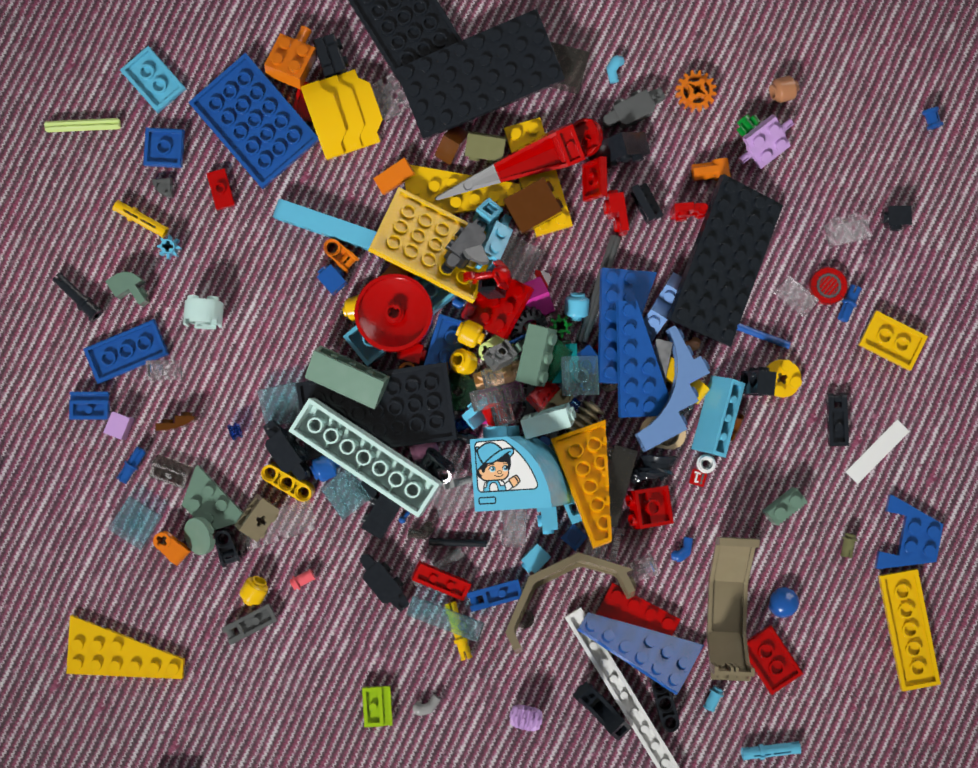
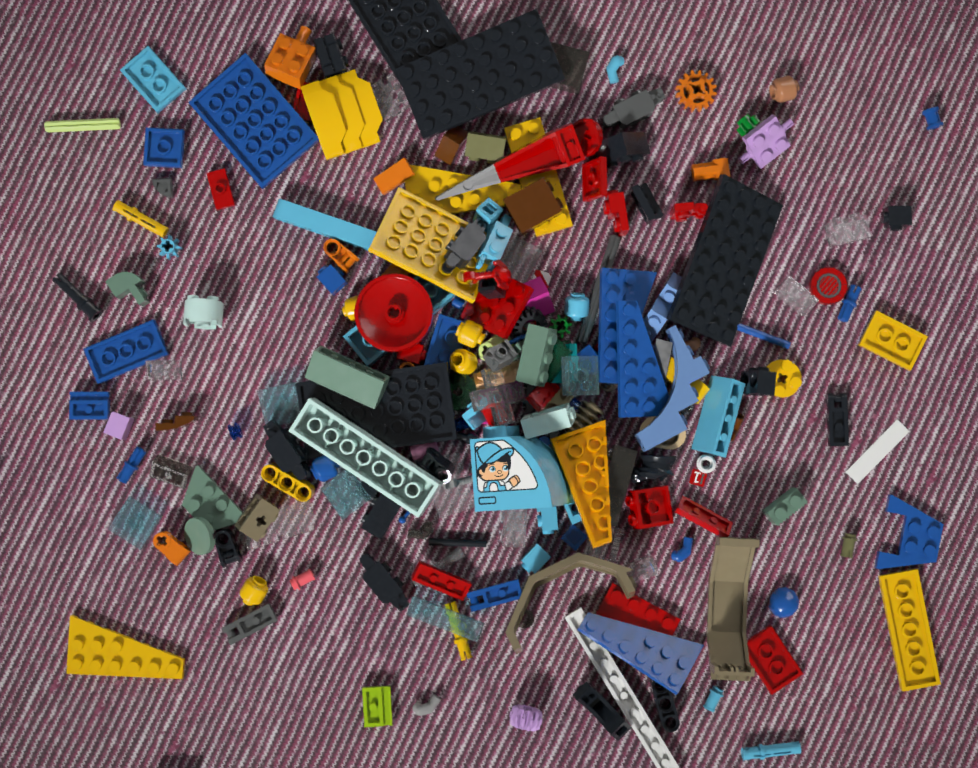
(476, 254): tile -> none
(703, 517): none -> red plate

